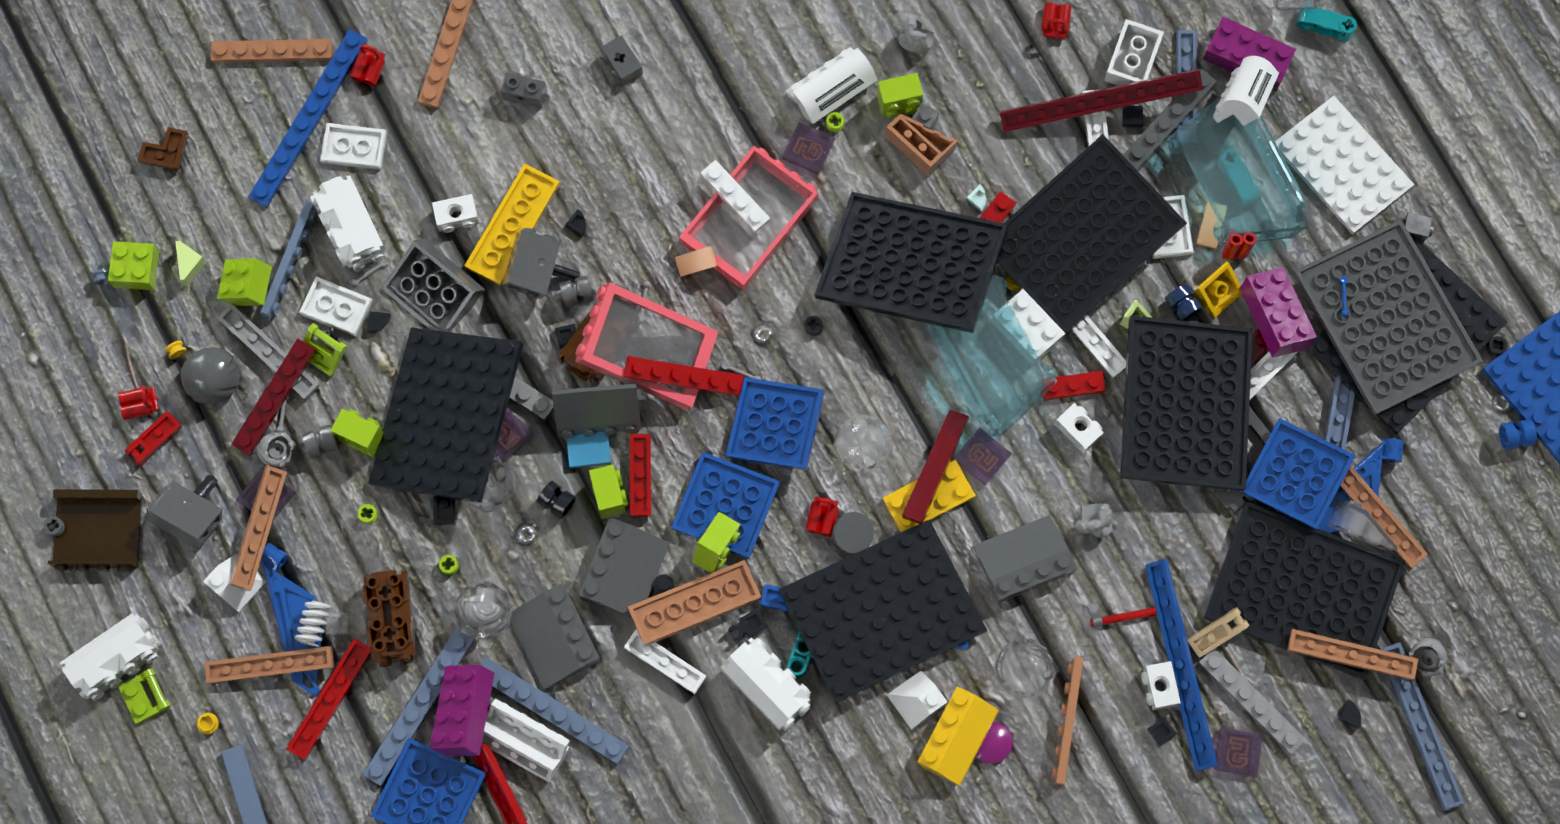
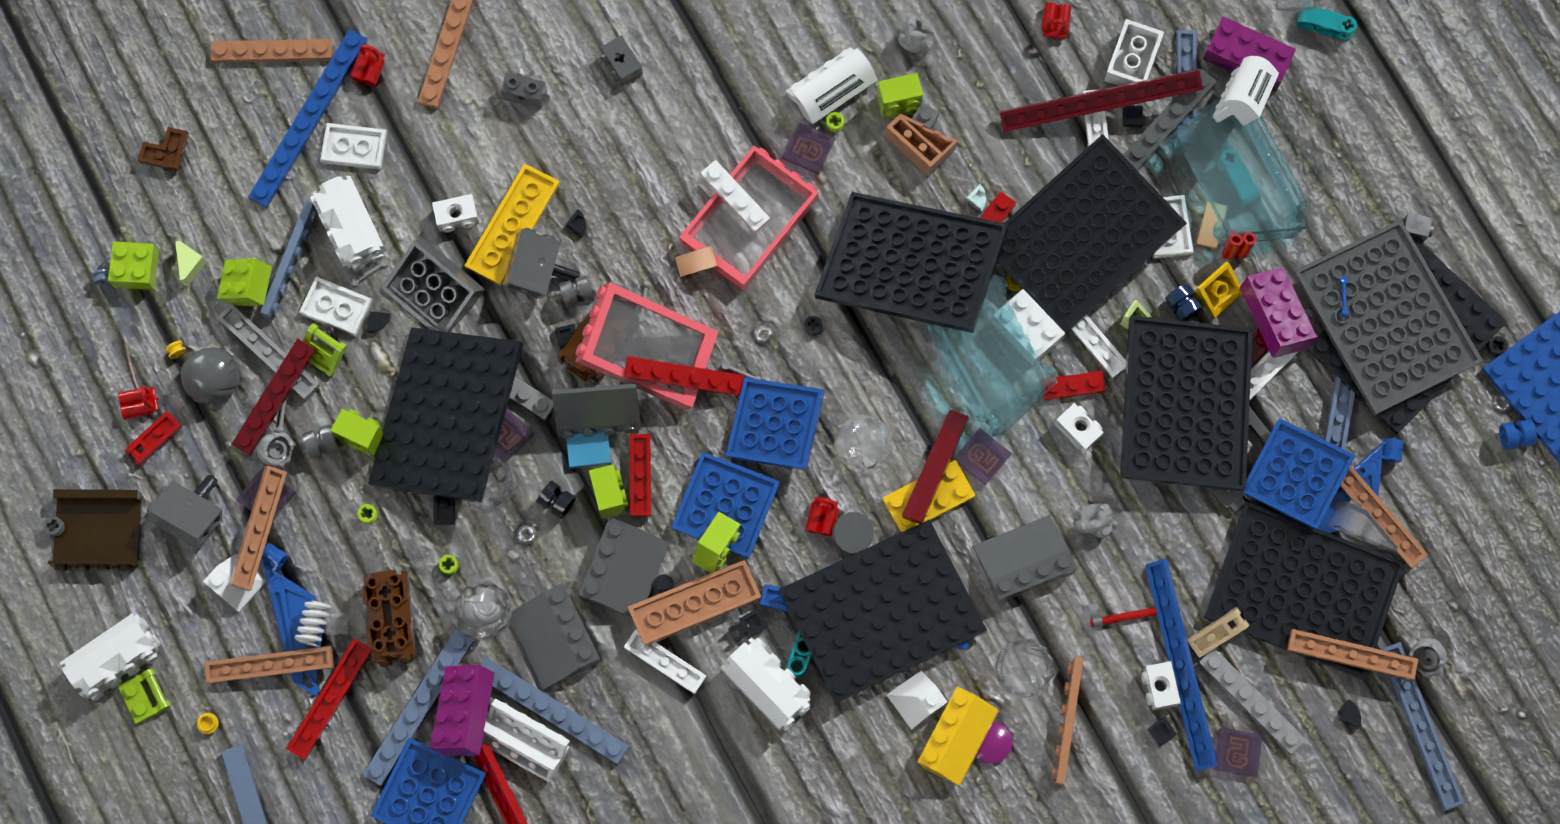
(1343, 165): white plate -> none

